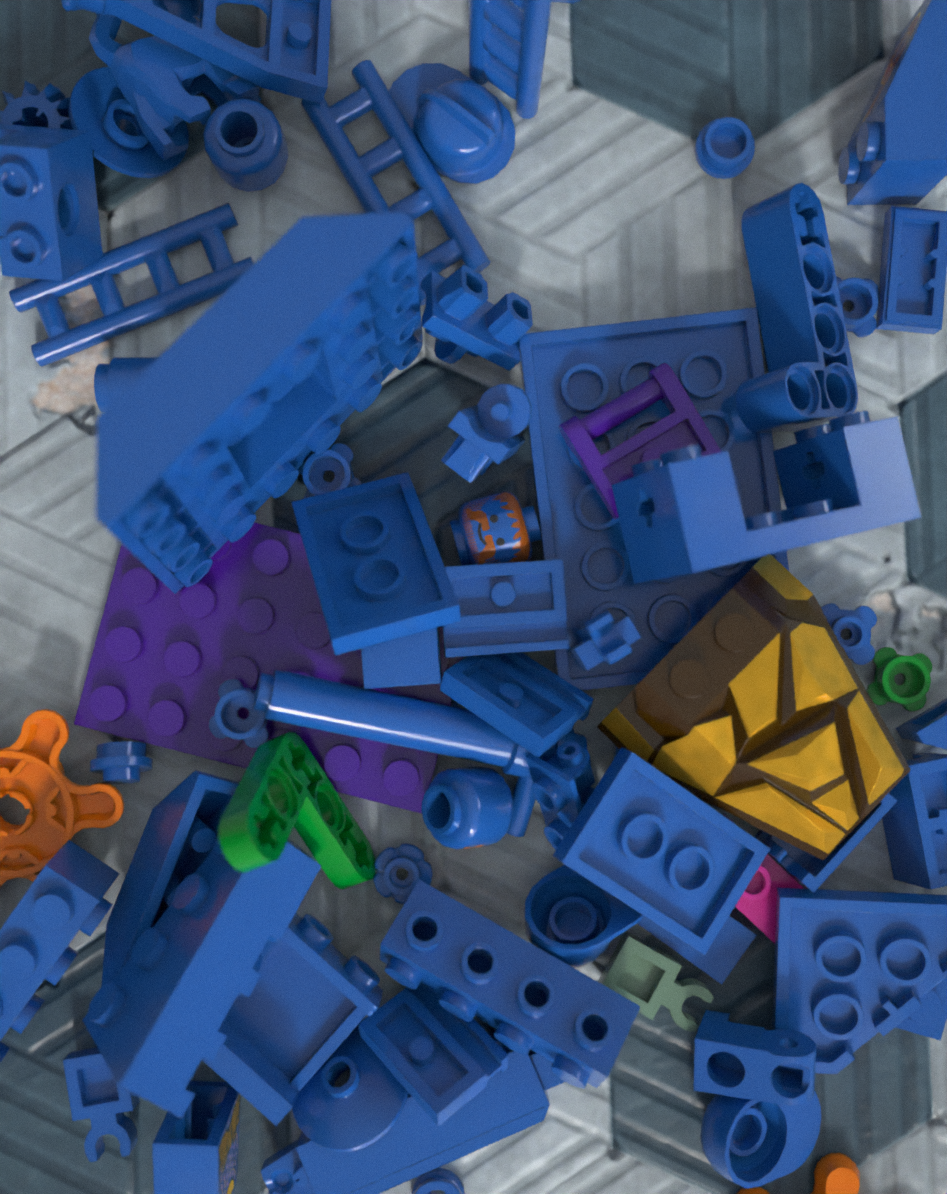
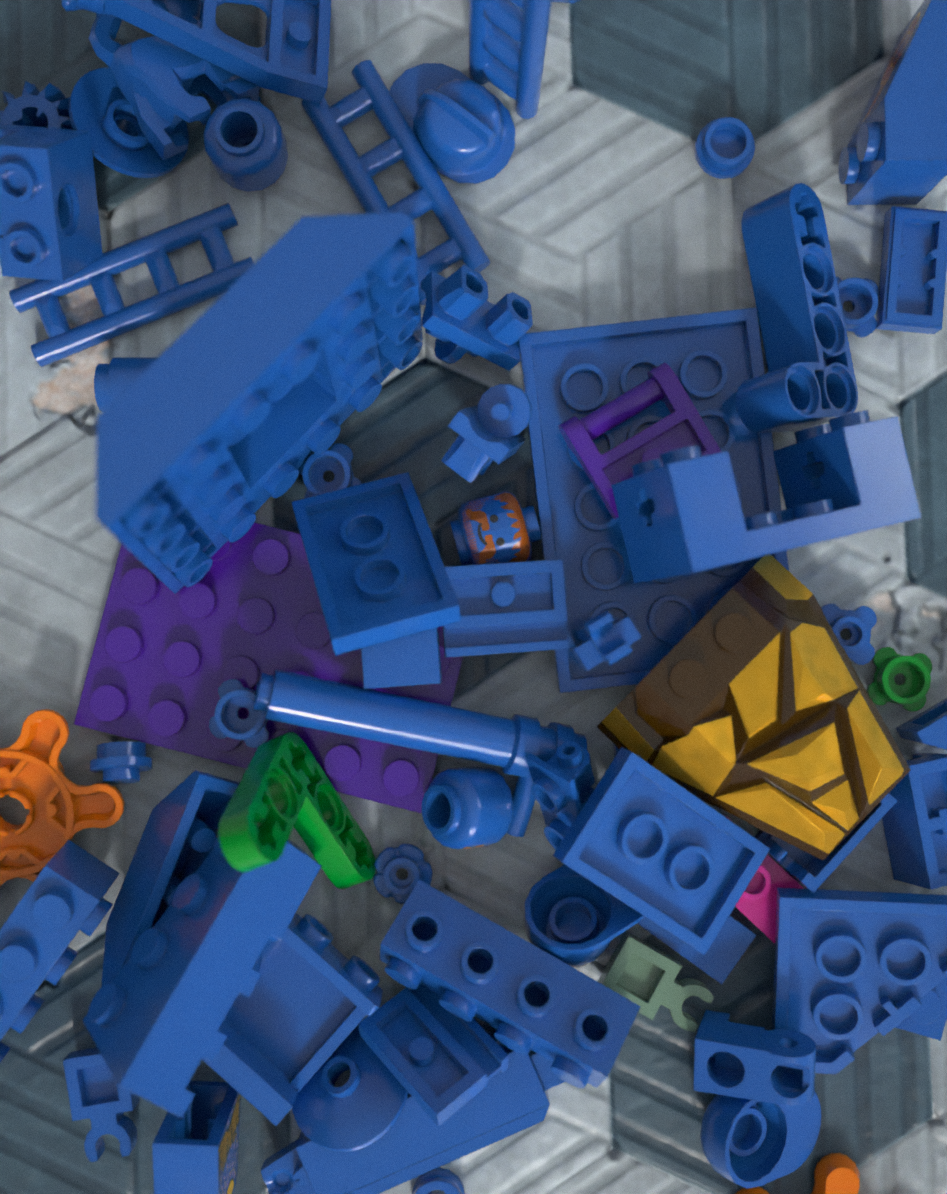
(517, 698): blue plate -> none

